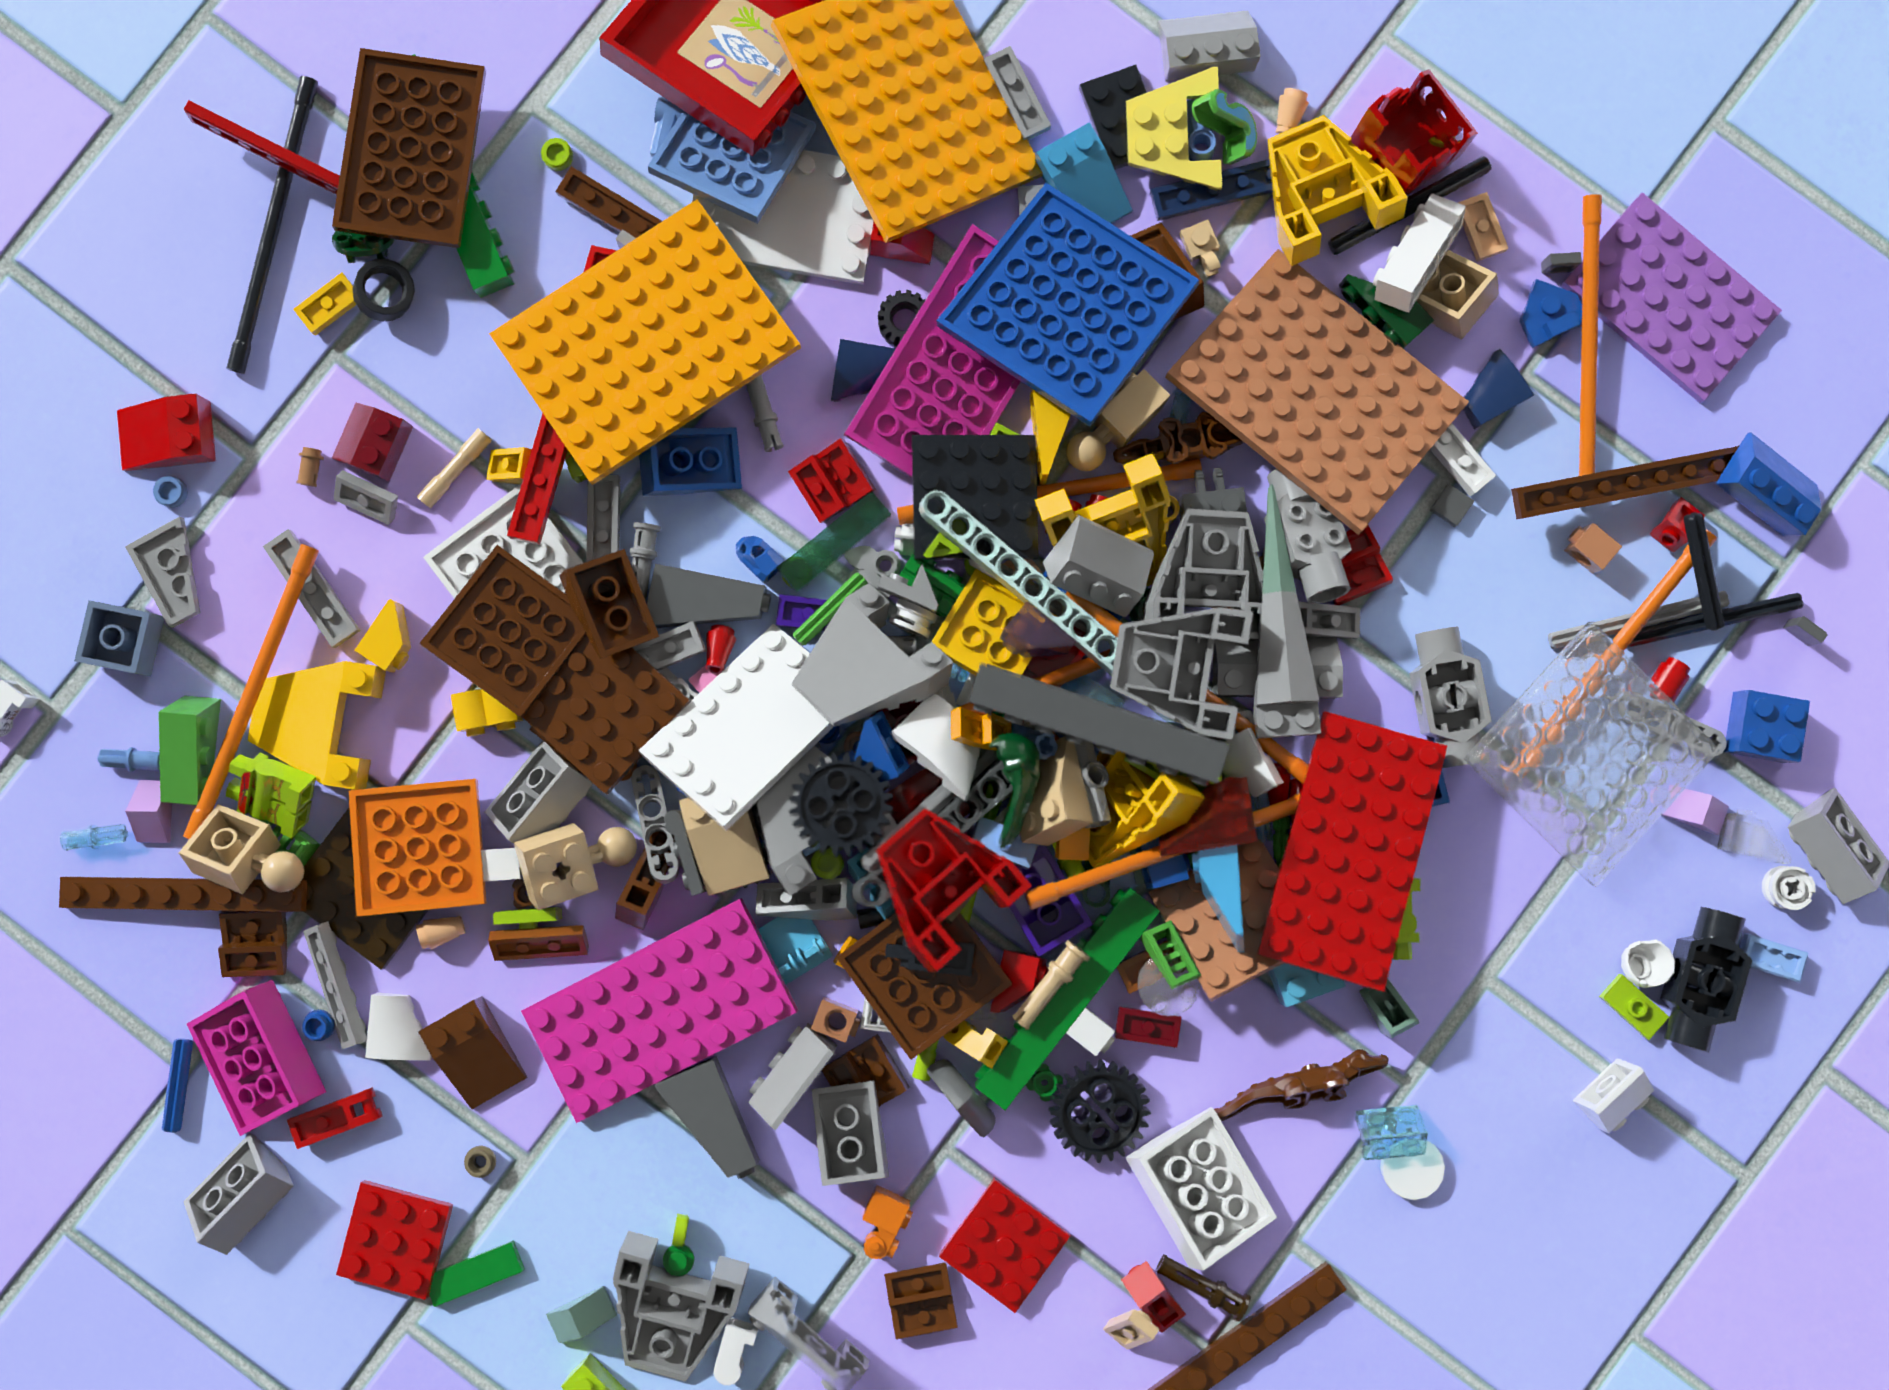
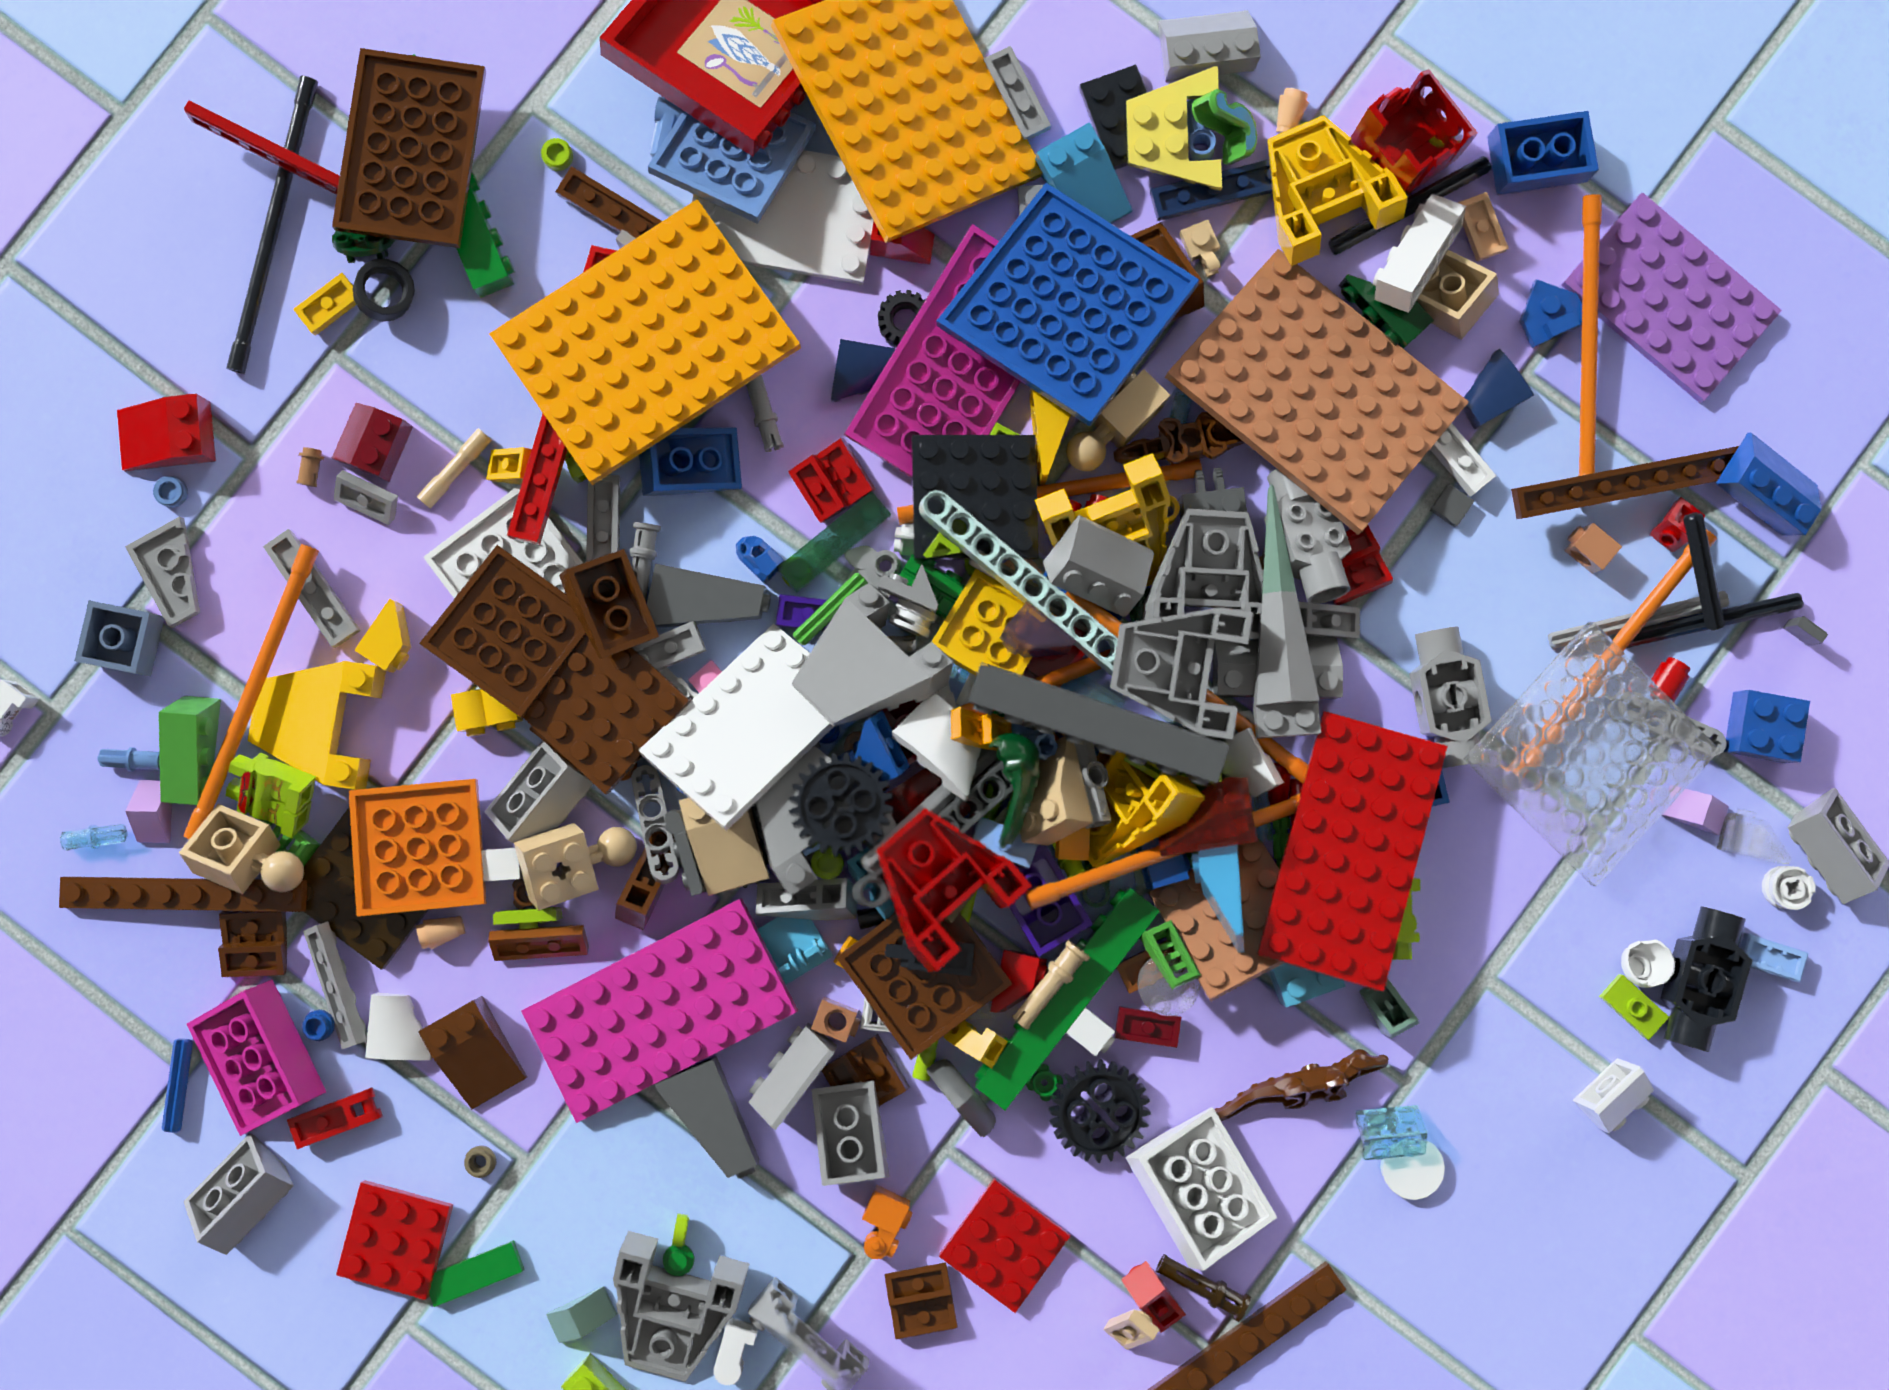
(719, 645): red cone -> none
(1542, 152): none -> blue brick
(1561, 262): dark grey tile -> none

